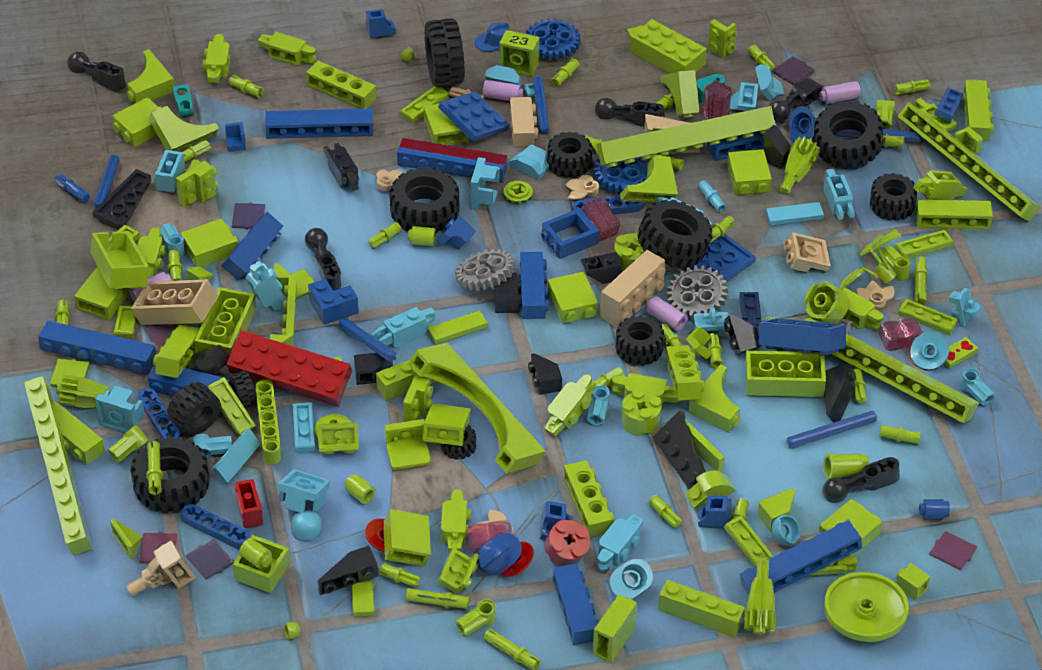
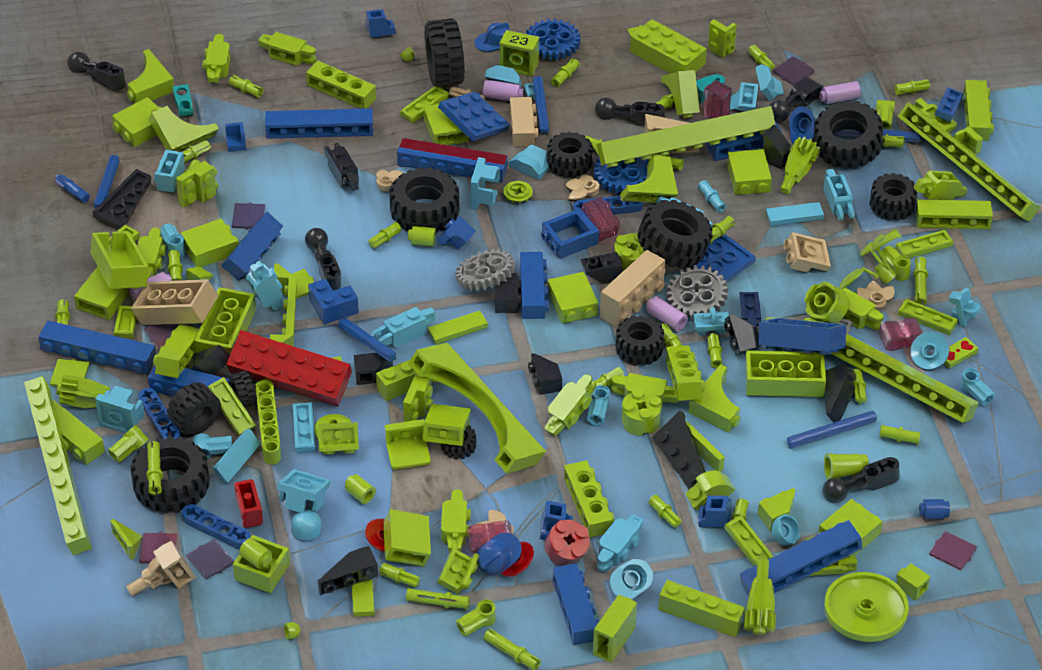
(697, 340): lime bracket -> none

